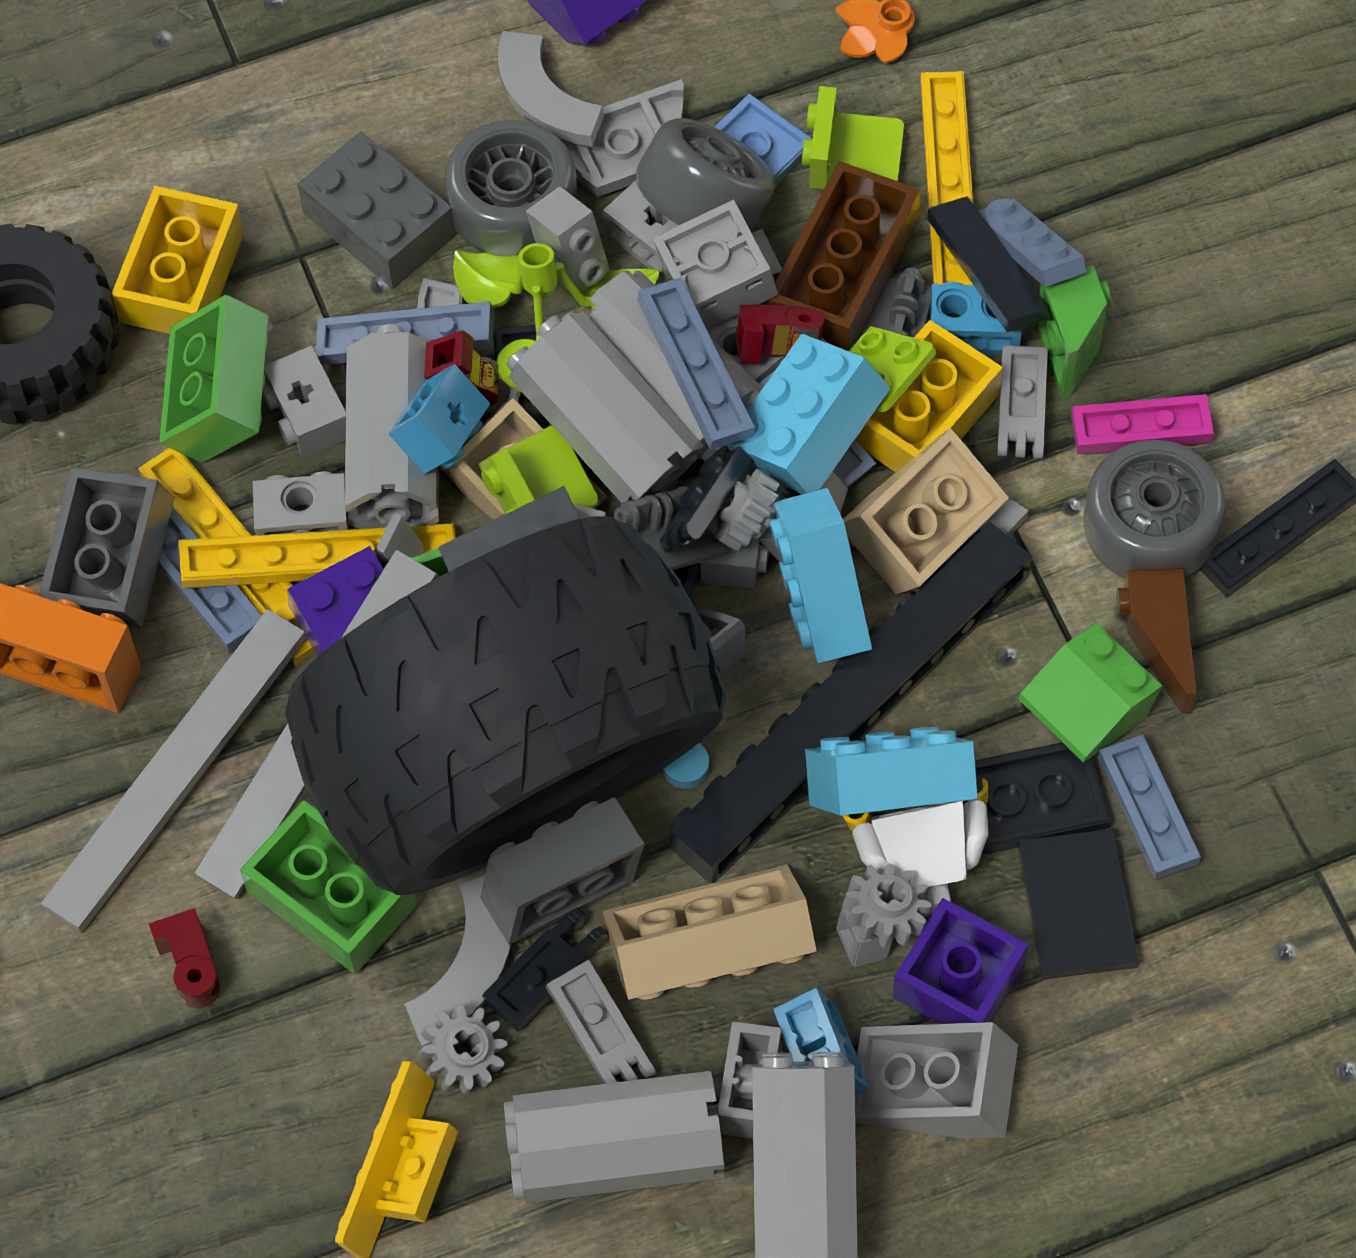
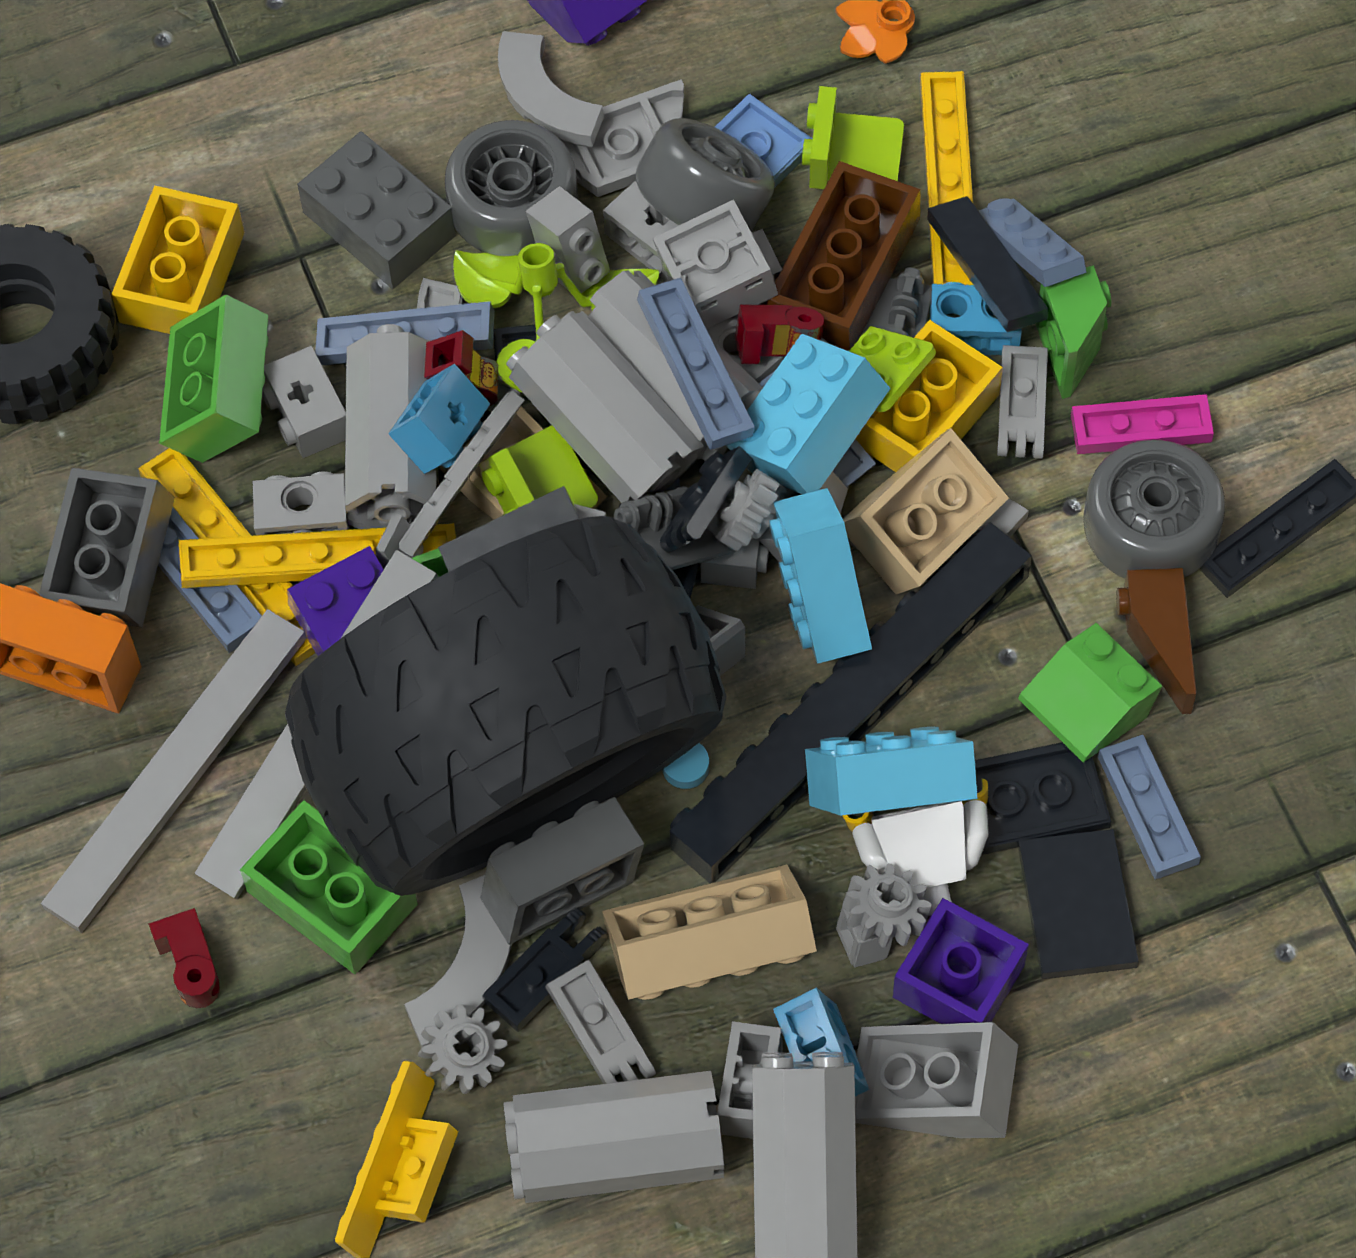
(460, 472): none -> light grey tile

